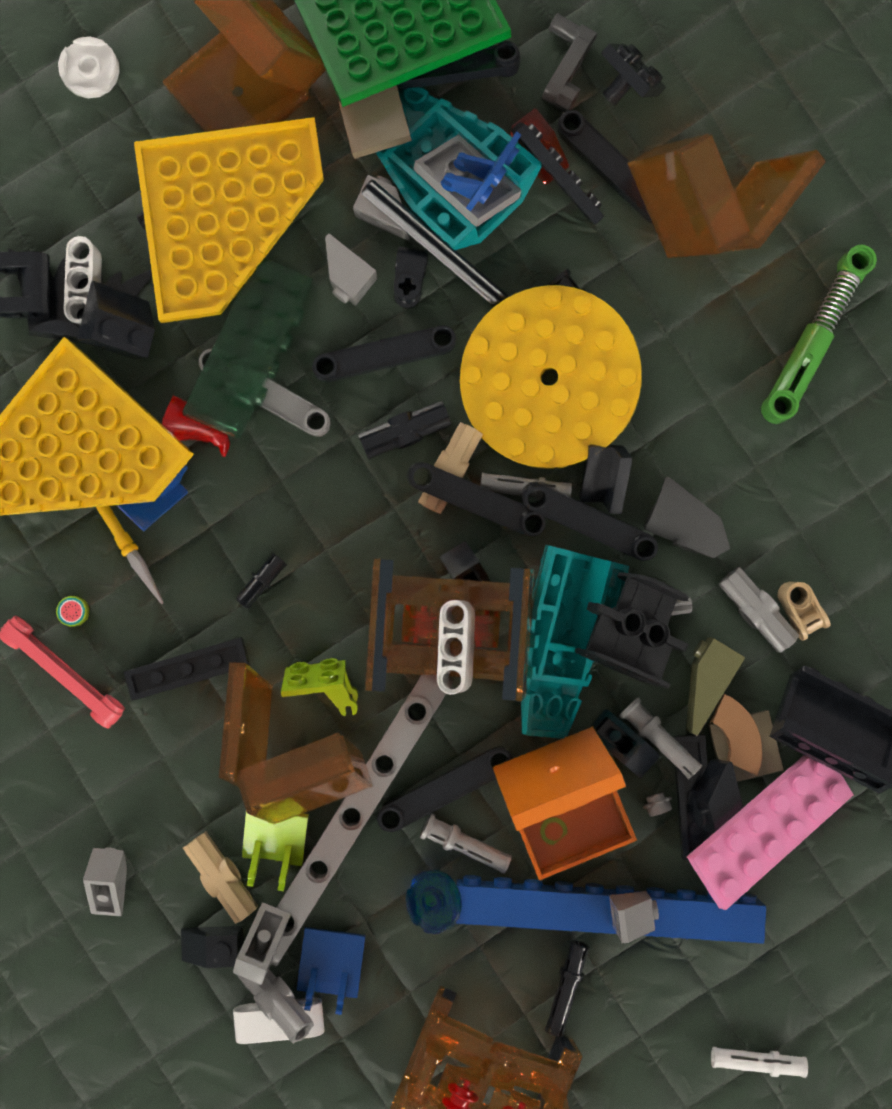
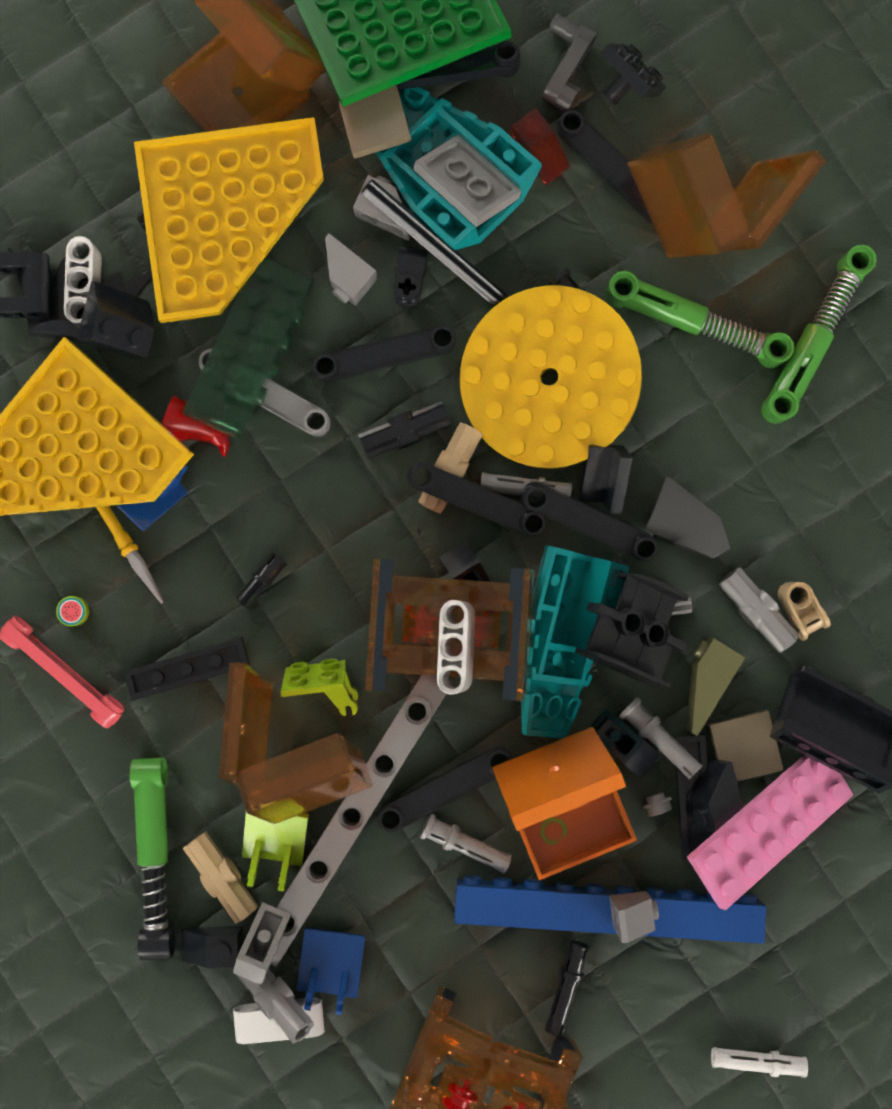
(89, 67): white tile -> none
(106, 881): light grey slope -> none
(149, 781): none -> piece
(433, 901): tile -> none
(486, 169): blue plate -> none
(568, 182): black plate -> none
(695, 318): none -> bright green piece
(741, 734): medium nougat tile -> none

